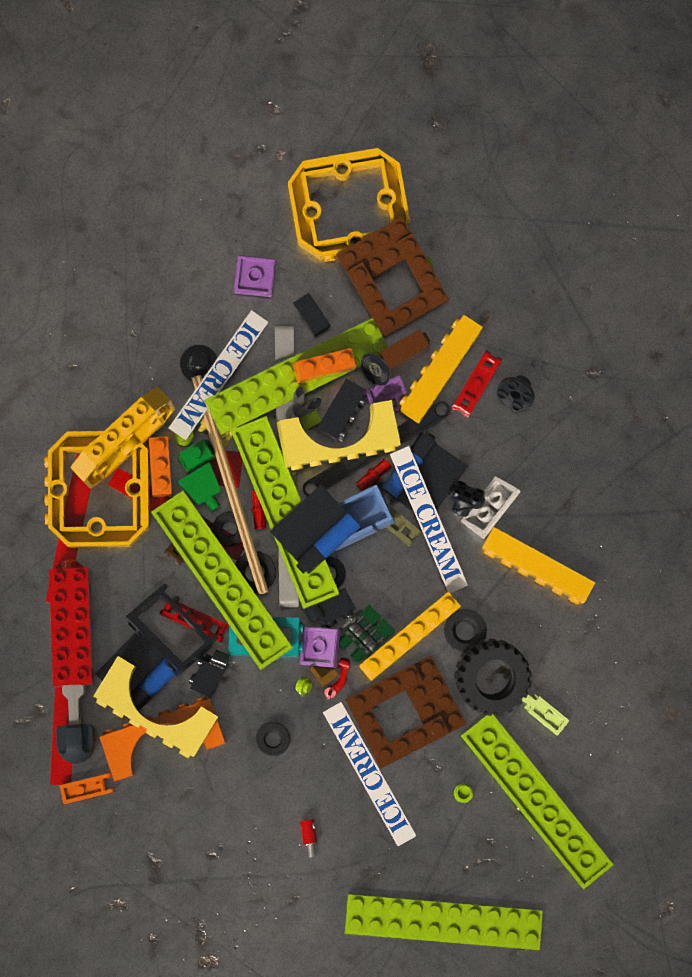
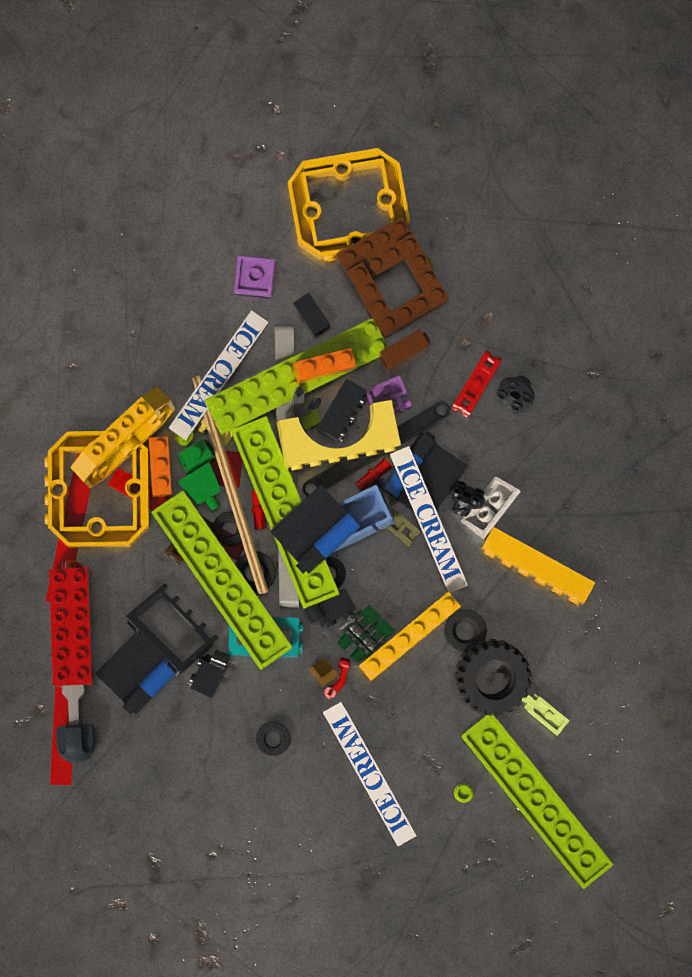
(85, 789): orange hinge -> none
(116, 693): light yellow arch -> none
(121, 744): orange arch -> none
(197, 361): black plate -> none
(198, 617): red plate -> none
(304, 685): lime plate -> none
(309, 835): red piece -> none
(320, 647): medium lavender plate -> none
(375, 369): black sticker -> none
(430, 699): reddish brown piece -> none
(441, 368): yellow brick -> none
(443, 922): lime plate -> none

